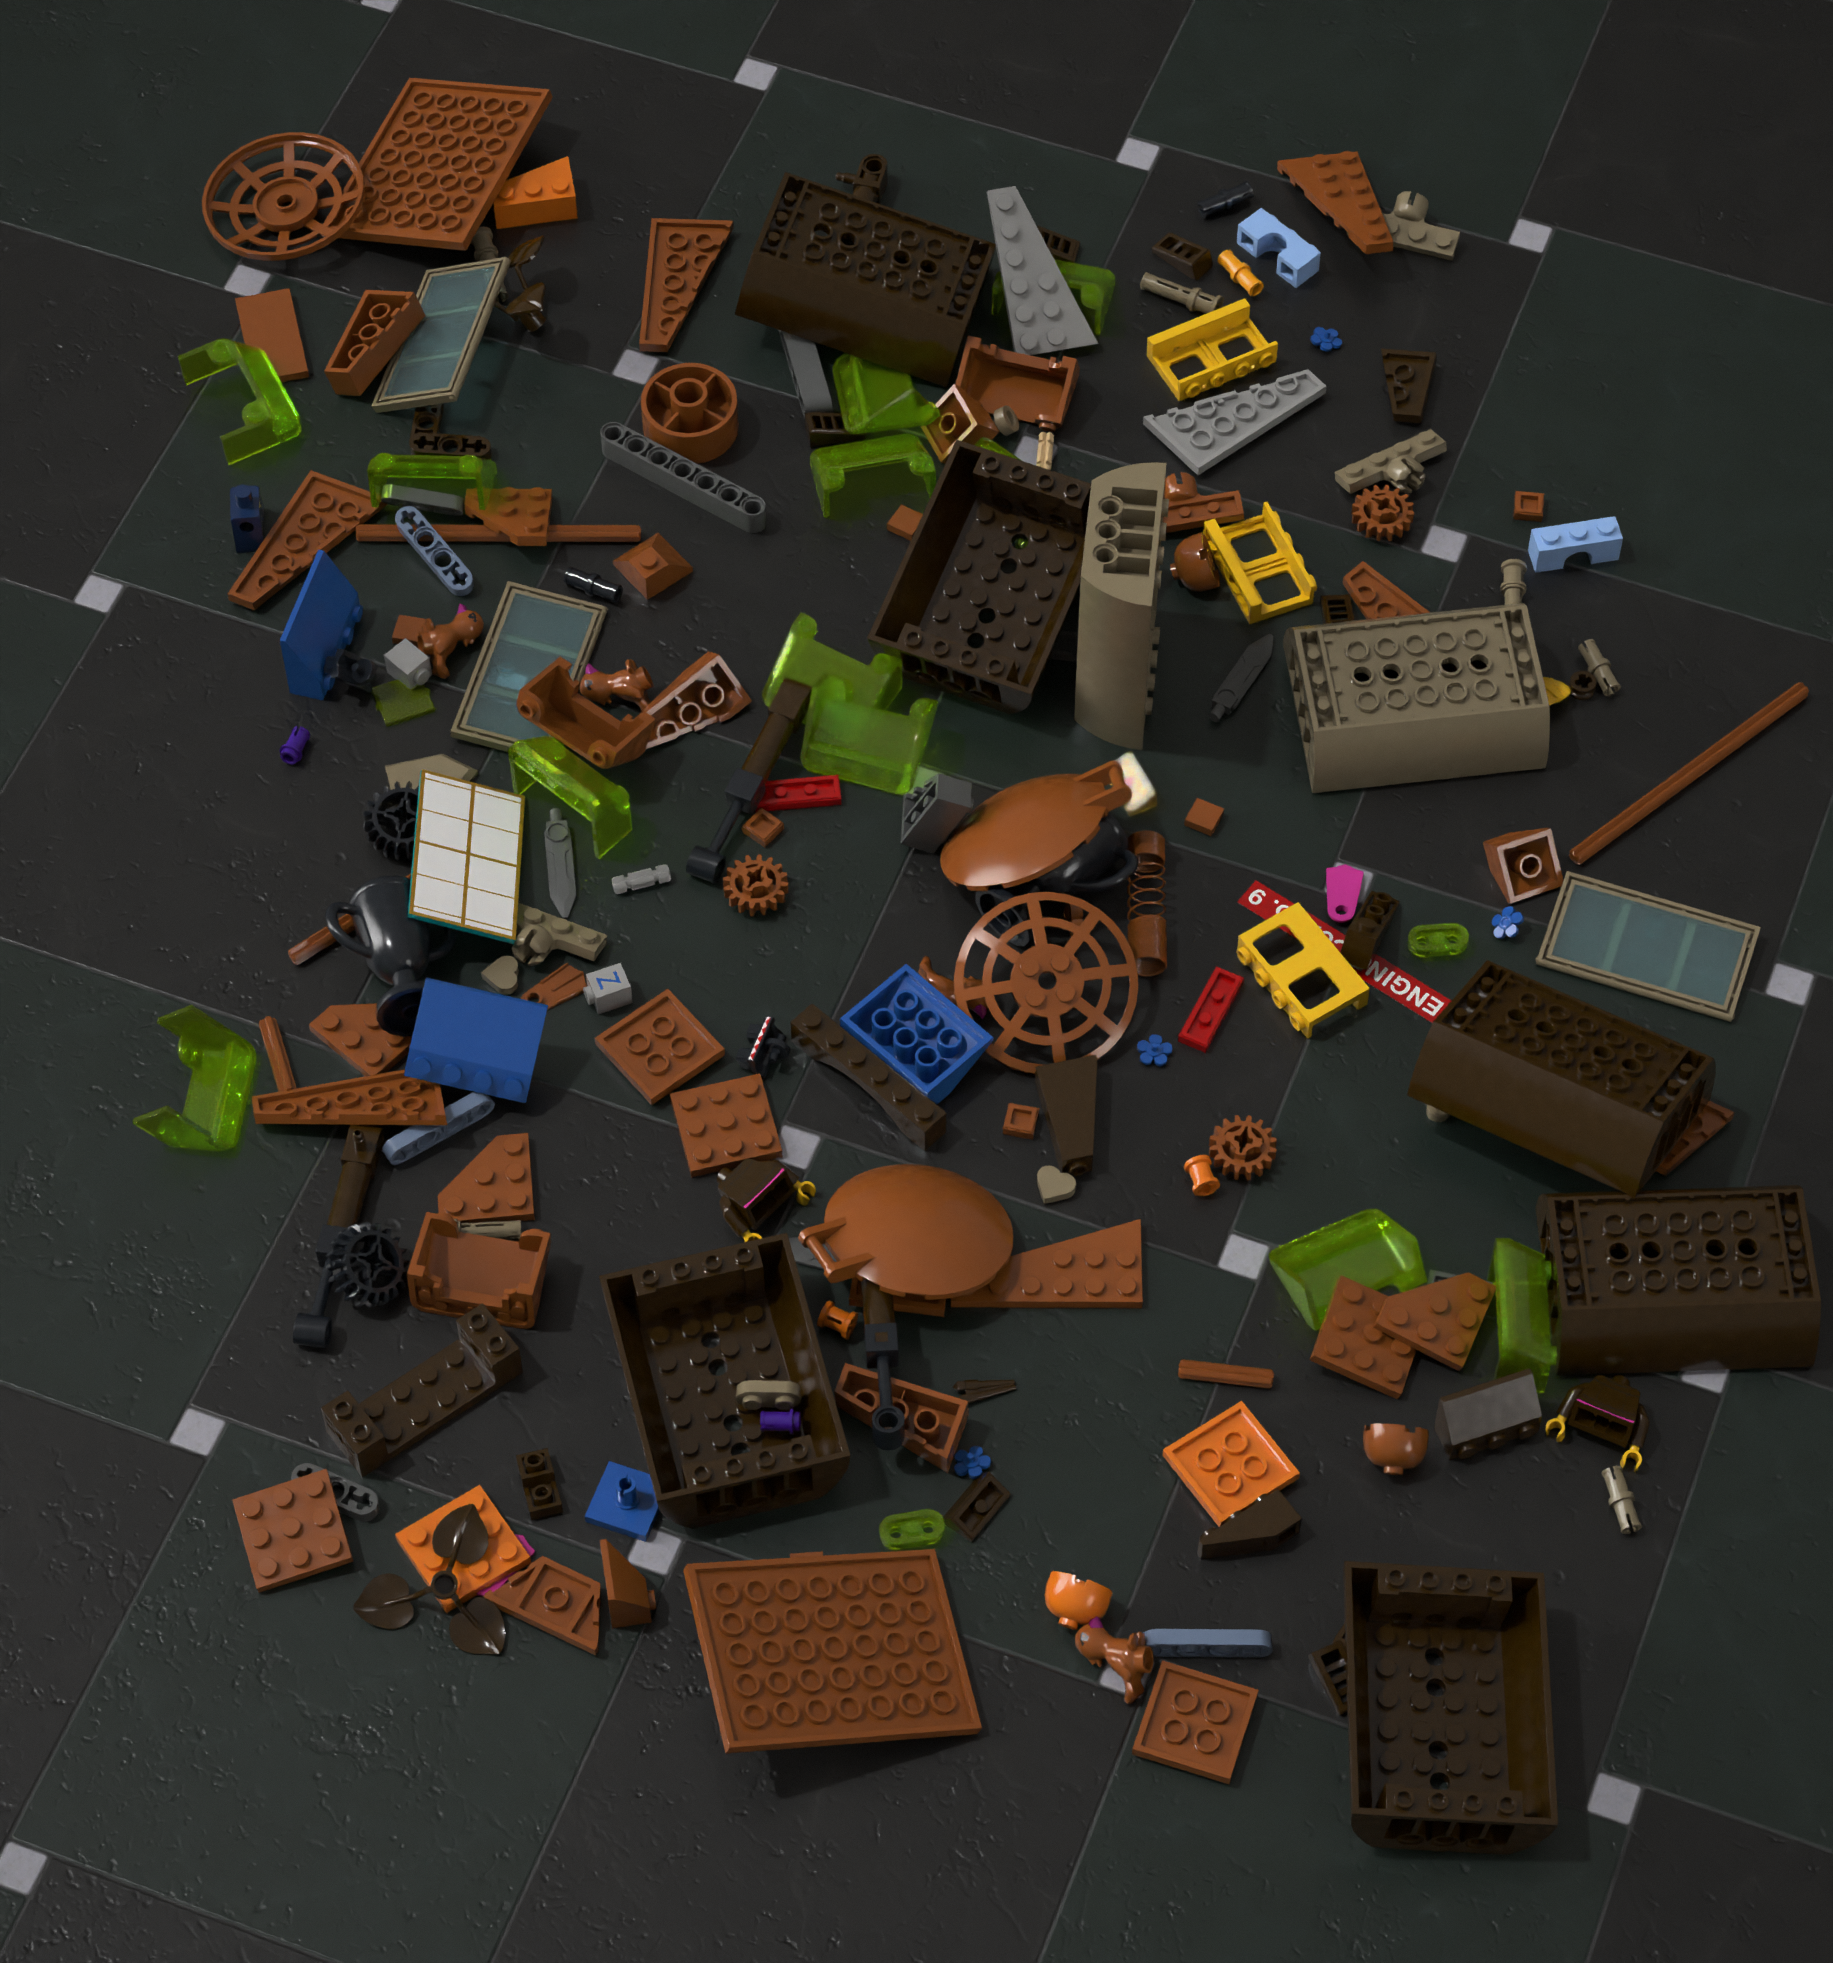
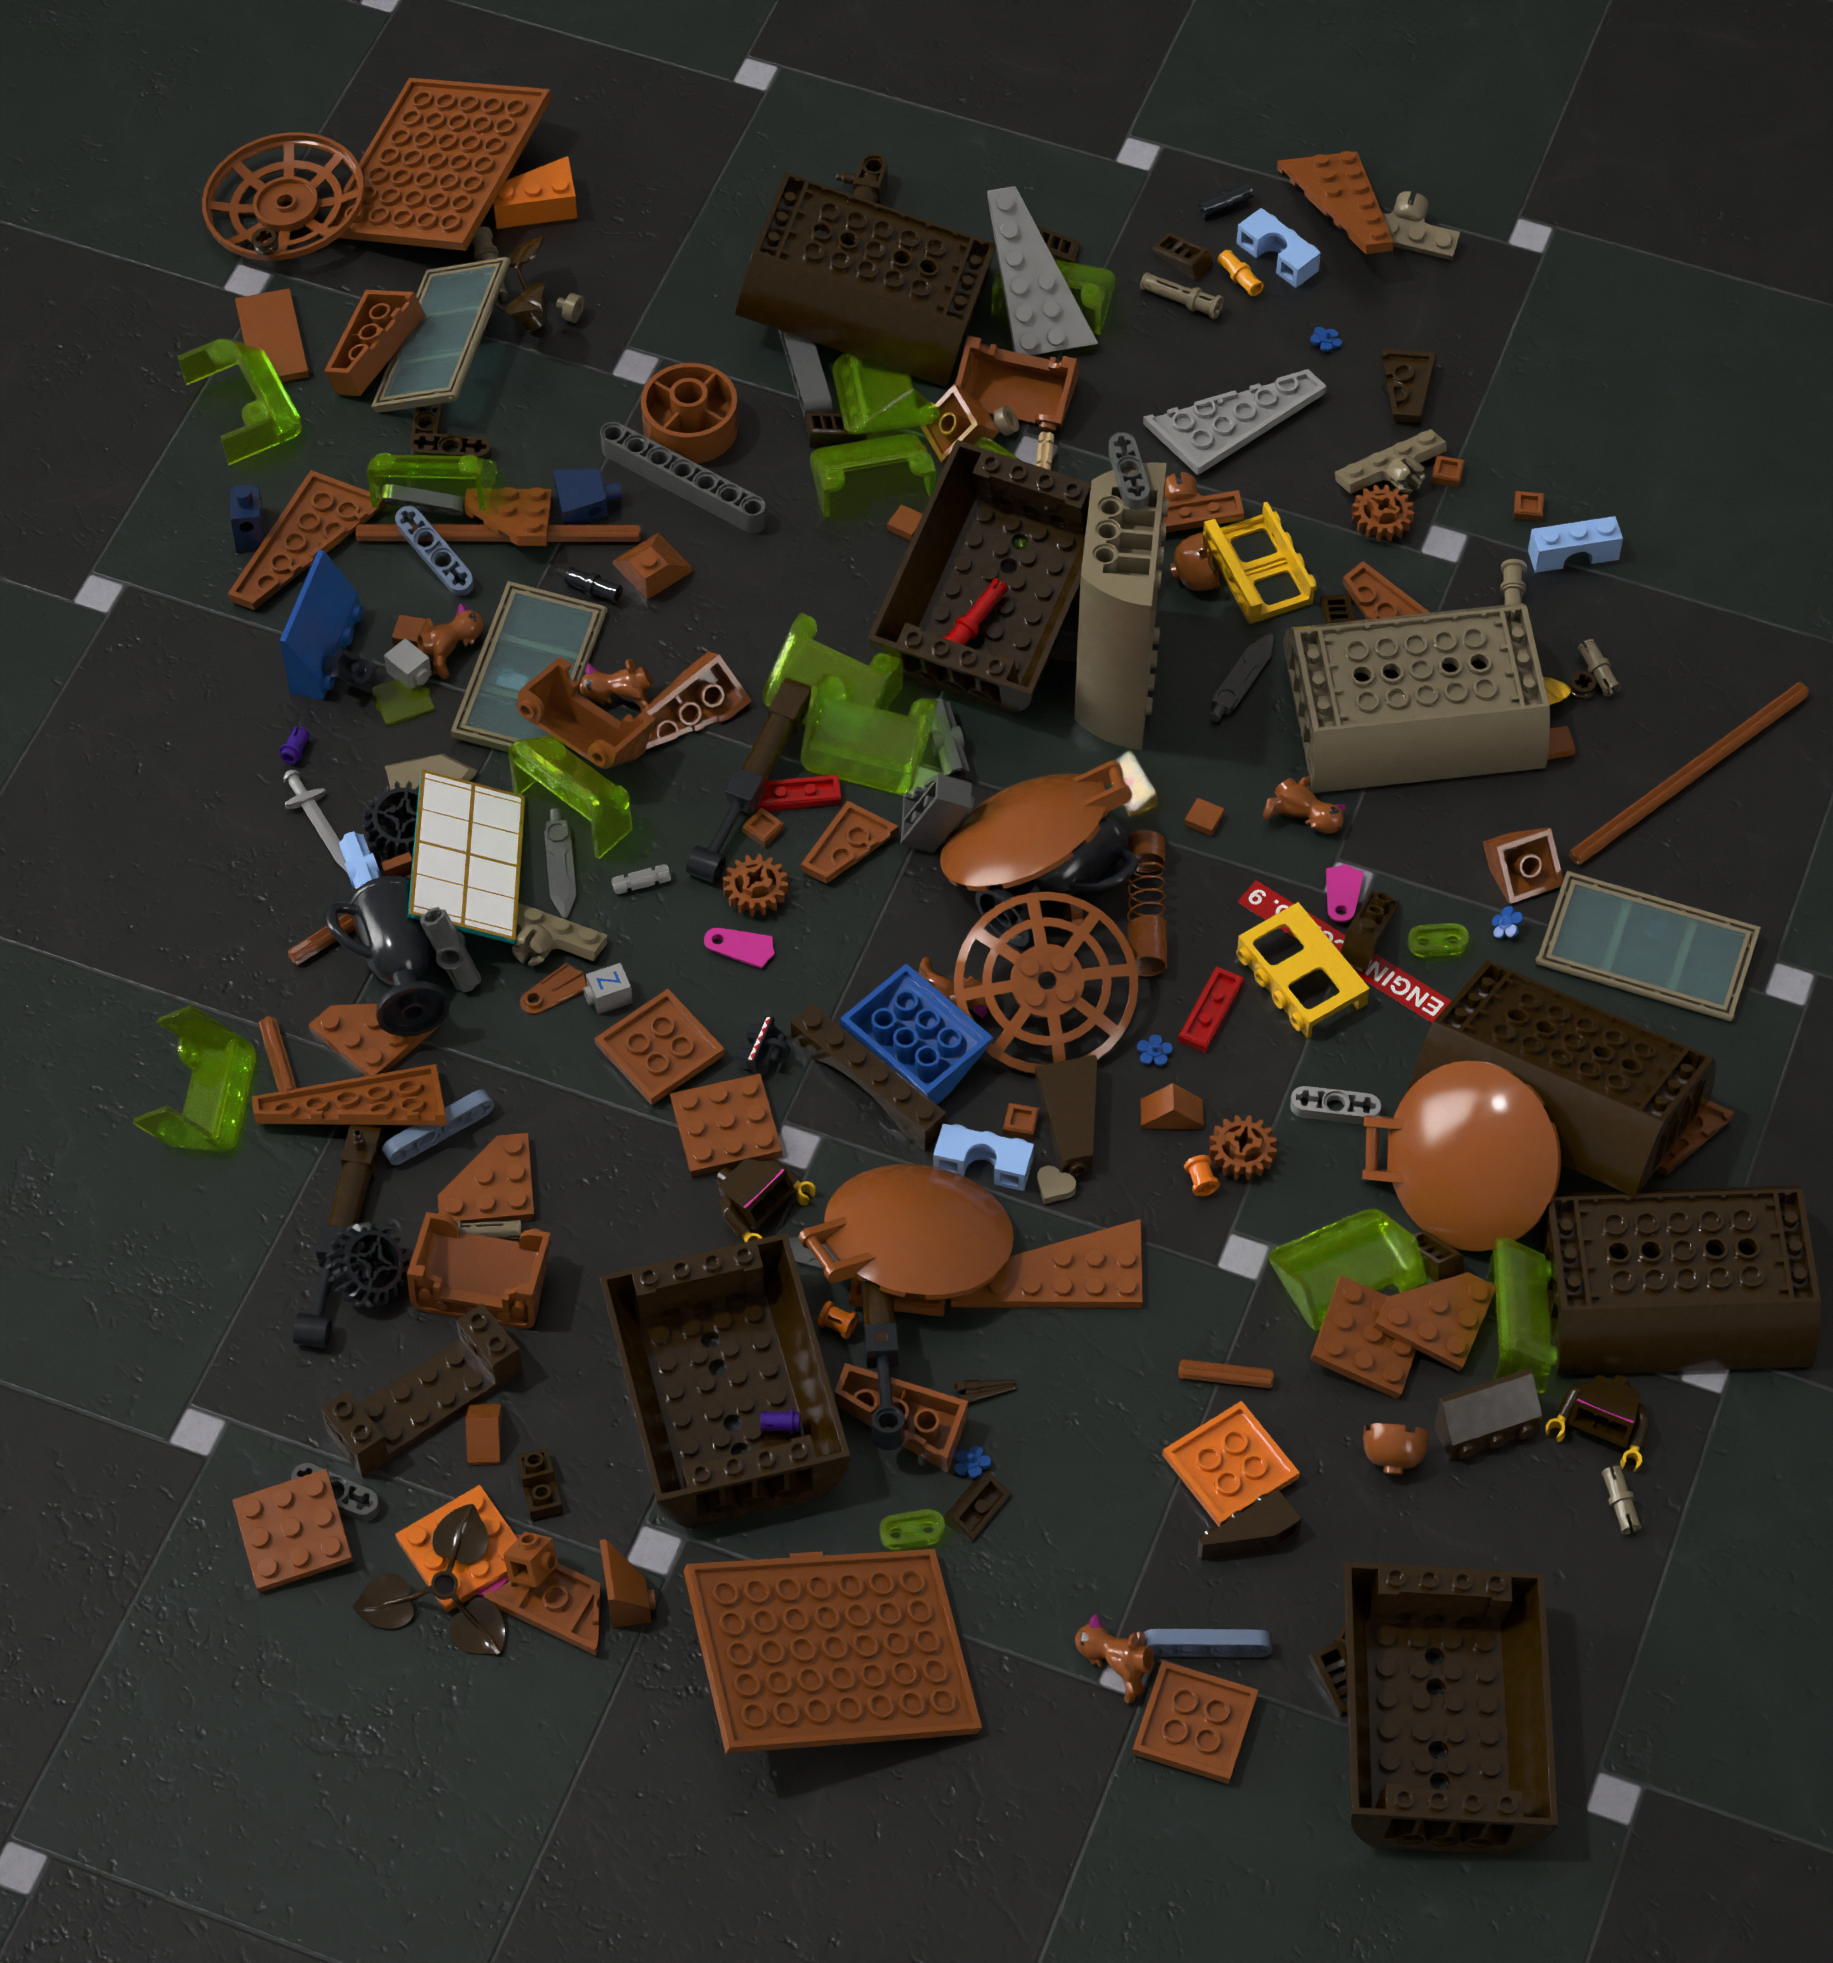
(265, 248): none -> dark brown bush
(306, 800): none -> light grey sword
(359, 862): none -> light blue piece
(398, 865): none -> dark orange tile
(450, 949): none -> dark grey piece
(475, 1040): blue slope -> none
(484, 1434): none -> dark orange slope
(502, 975): dark tan tile -> none
(530, 1559): none -> dark orange brick
(571, 307): none -> dark tan tile
(583, 495): none -> dark blue torso
(624, 1502): blue tile -> none
(677, 268): dark orange wing -> none
(741, 946): none -> dark pink piece
(773, 1394): dark tan plate -> none
(846, 841): none -> dark orange wing
(948, 742): none -> dark grey piece
(961, 1146): none -> light blue arch
(967, 626): none -> red pin
(1075, 1599): orange cylinder -> none
(1125, 481): none -> dark grey beam
(1172, 1109): none -> dark orange slope
(1201, 340): yellow window -> none
(1299, 802): none -> dark orange animal
(1326, 1095): none -> light grey beam
(1438, 1258): none -> dark brown slope
(1447, 471): none -> dark orange tile
(1469, 1154): none -> dark orange dish
(1560, 743): none -> dark orange tile

